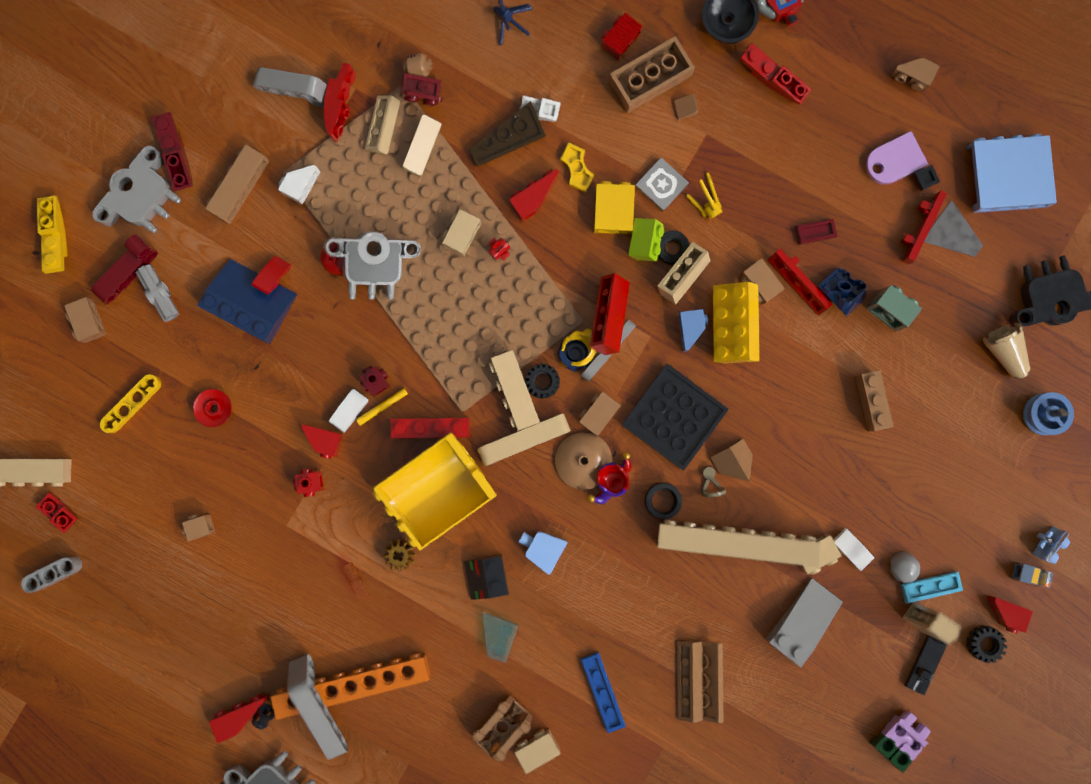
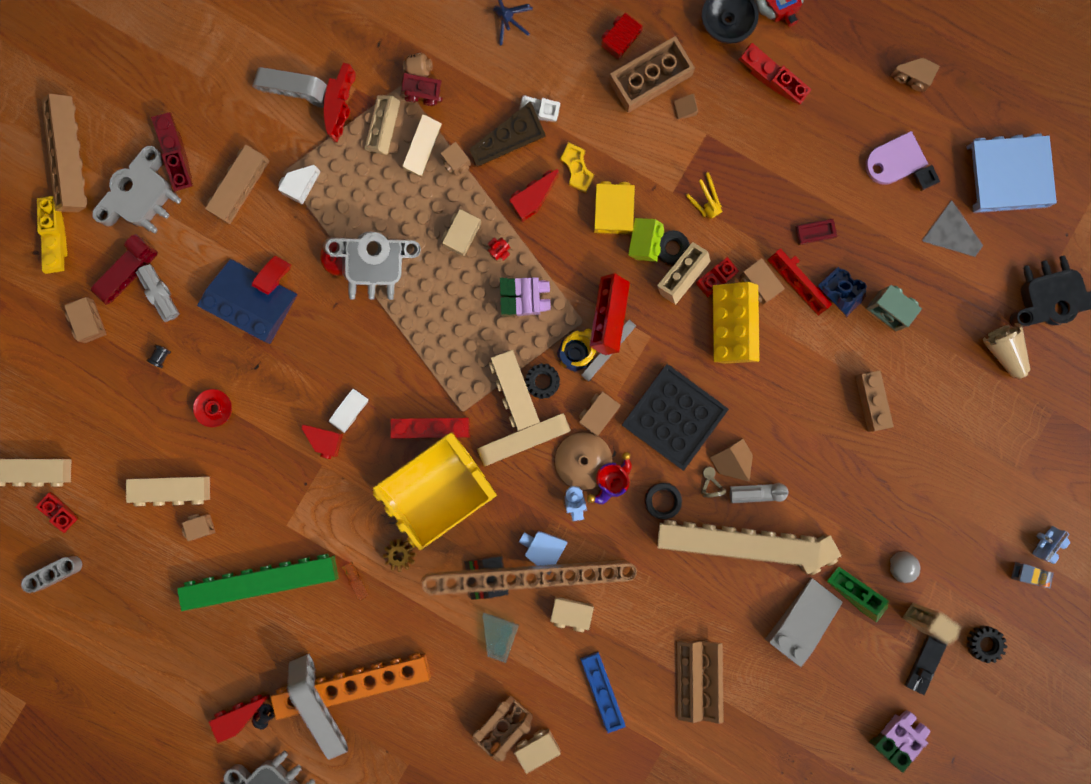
(64, 153): none -> medium nougat brick
(128, 401): yellow beam -> none
(158, 356): none -> black bush
(167, 489): none -> tan brick
(257, 583): none -> green brick
(315, 482): red brick -> none
(379, 385): dark red brick -> none
(382, 406): yellow bar -> none
(455, 159): none -> medium nougat brick
(520, 574): none -> medium nougat beam
(528, 296): none -> lavender hips
(571, 614): none -> tan brick
(575, 503): none -> light blue hips
(662, 184): light grey tile -> none
(691, 327): medium blue slope -> none
(717, 276): none -> red slope
(758, 493): none -> light grey piece
(853, 549): white slope -> none
(859, 594): none -> green slope
(931, 211): red hinge -> none
(931, 587): medium azure tile -> none
(1010, 615): red slope -> none
(1048, 413): medium blue wheel -> none

